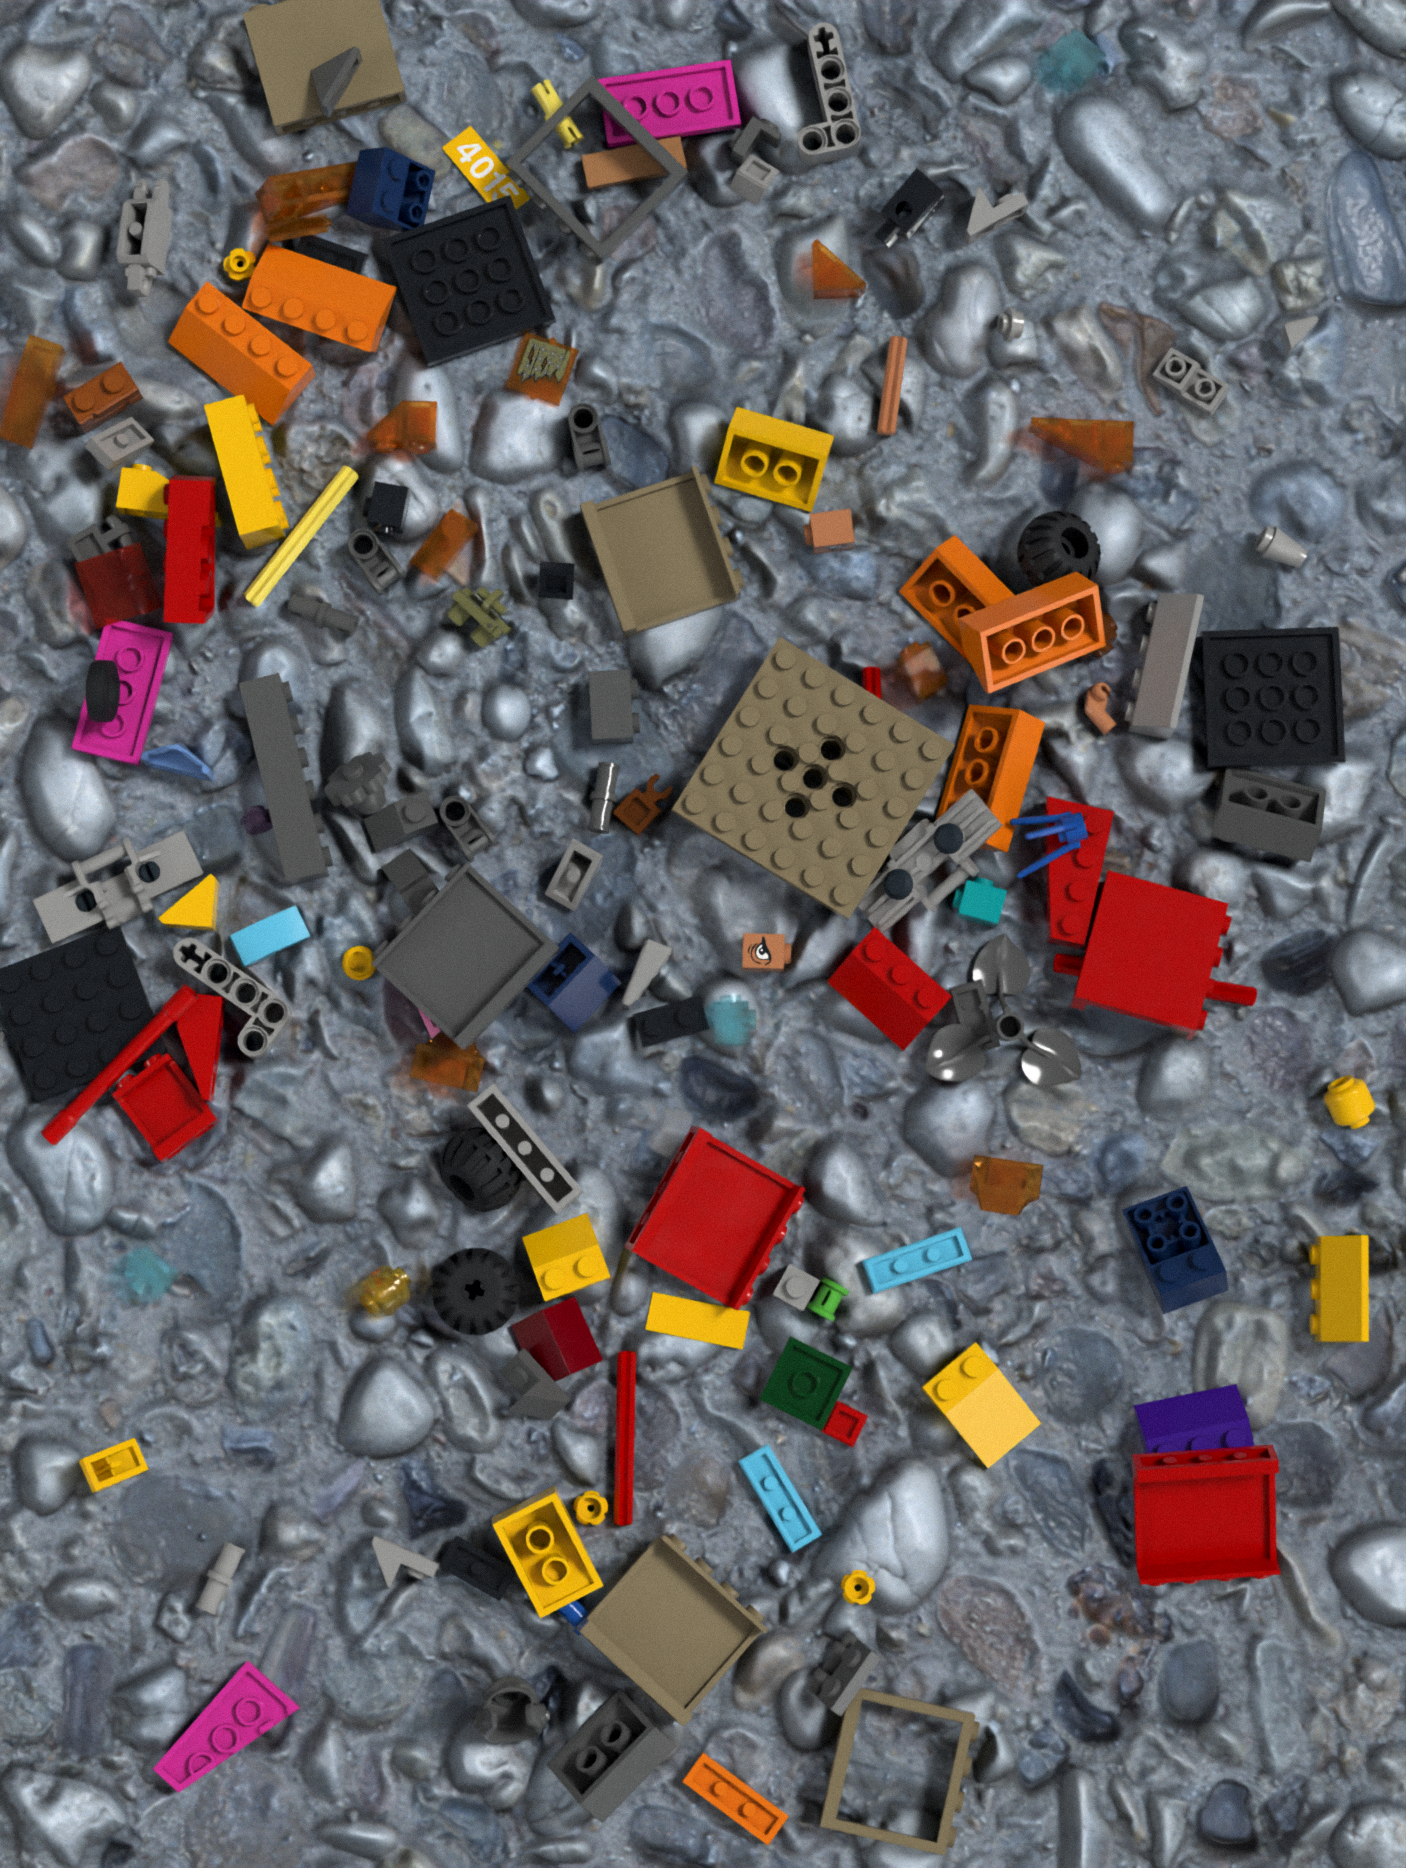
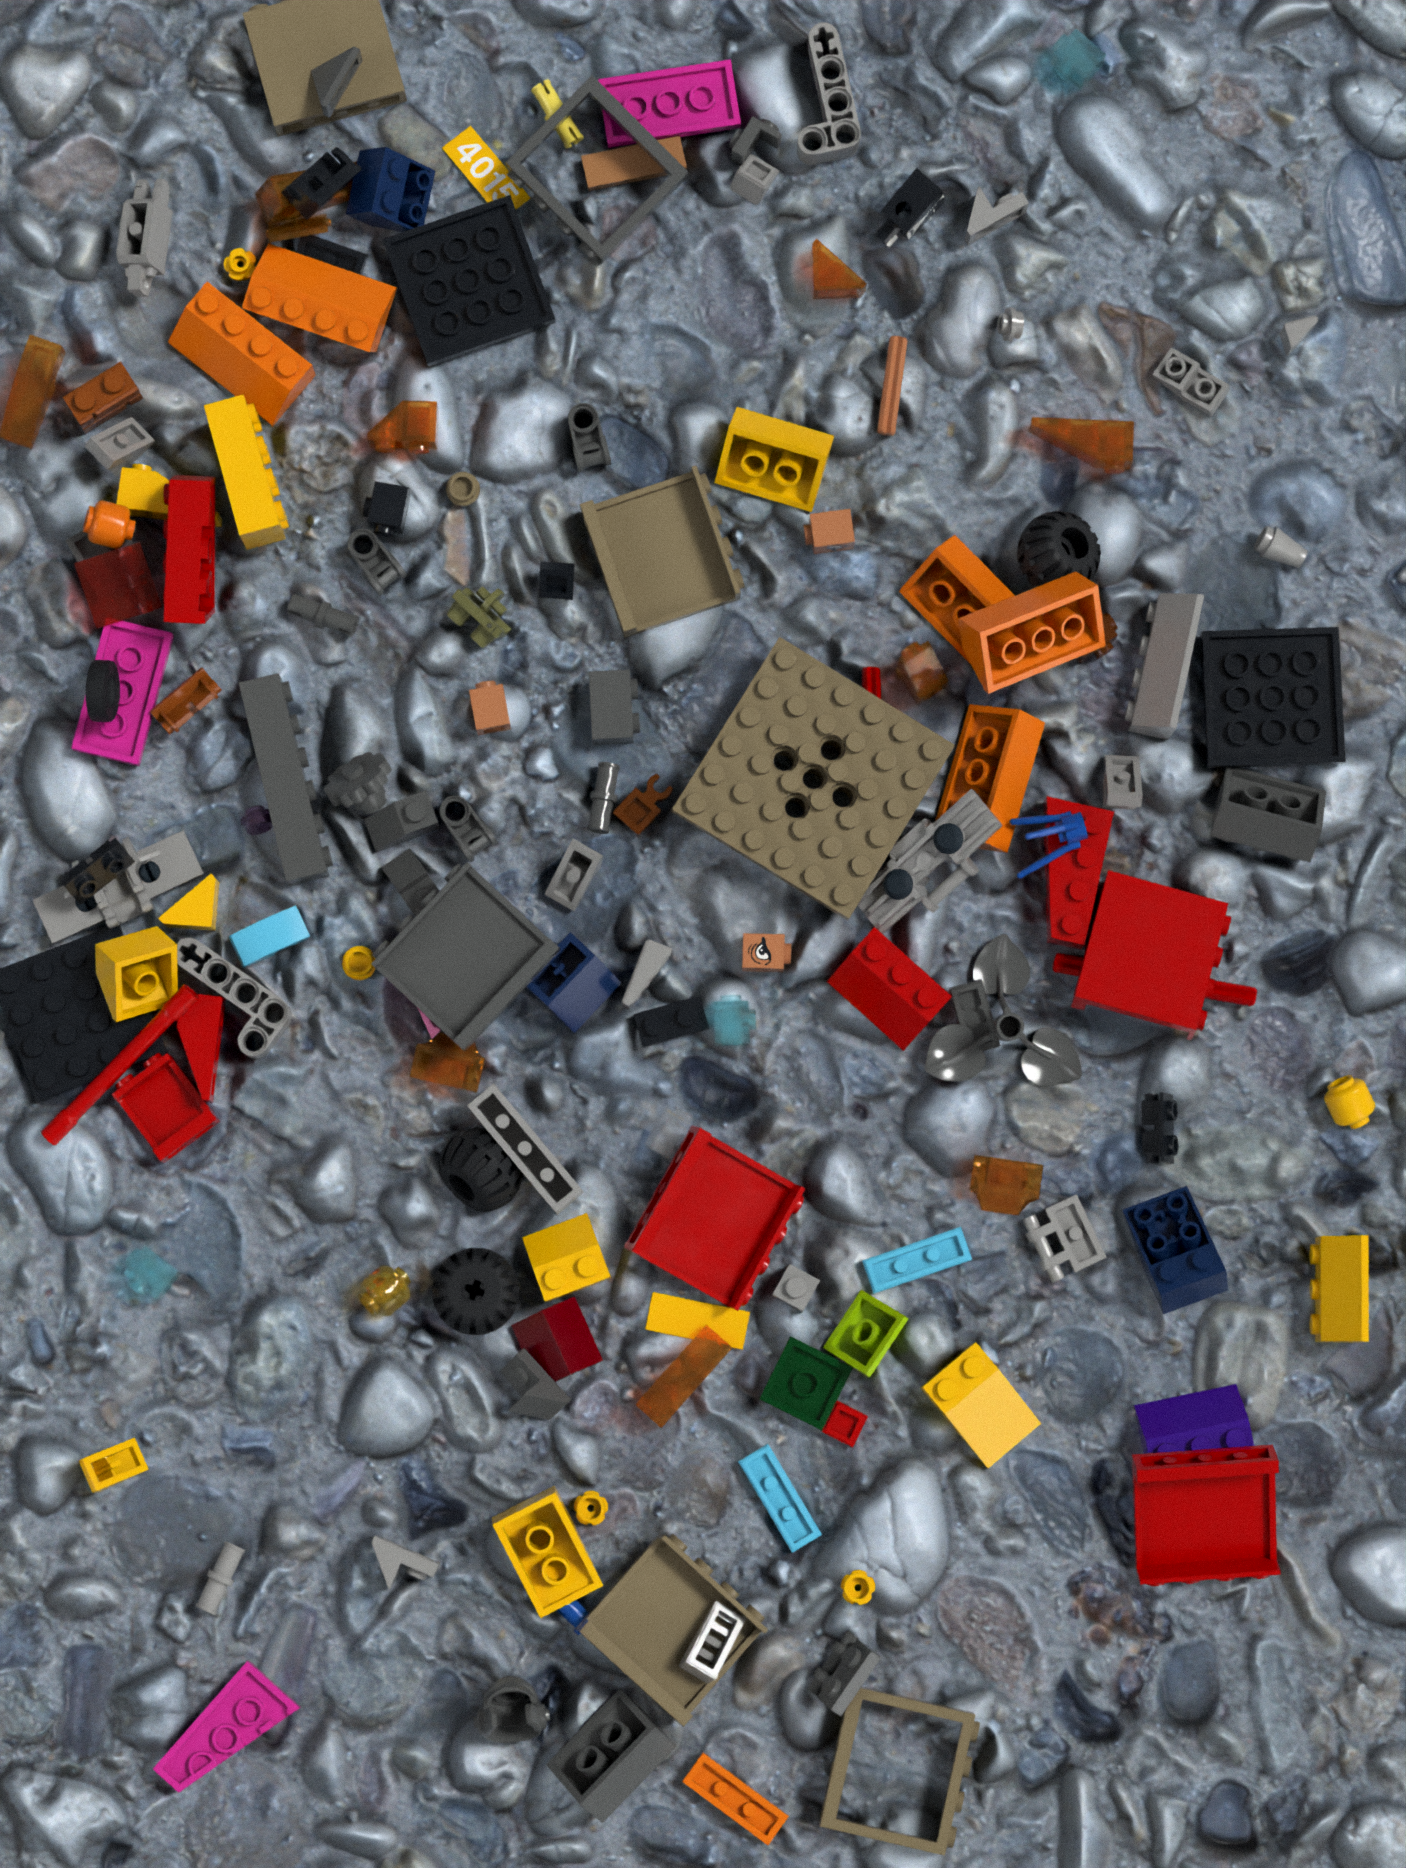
(107, 864): none -> black hinge
(108, 524): none -> orange head
(137, 972): none -> yellow slope
(178, 760): medium blue slope -> none
(186, 701): none -> dark orange hinge
(300, 536): light yellow axle -> none
(321, 182): none -> black hinge
(444, 545): clear orange slope -> none
(462, 489): none -> dark tan plate
(478, 1568): black plate -> none
(489, 708): none -> nougat brick
(542, 368): piece -> none
(625, 1438): red axle -> none
(683, 1376): none -> clear orange slope
(698, 1669): none -> light grey slope
(827, 1299): bright green bush -> none
(865, 1333): none -> lime slope
(979, 902): teal brick -> none
(1074, 1234): none -> light grey plate
(1096, 705): nougat arm -> none
(1122, 782): none -> light grey slope
(1162, 1141): none -> black hinge

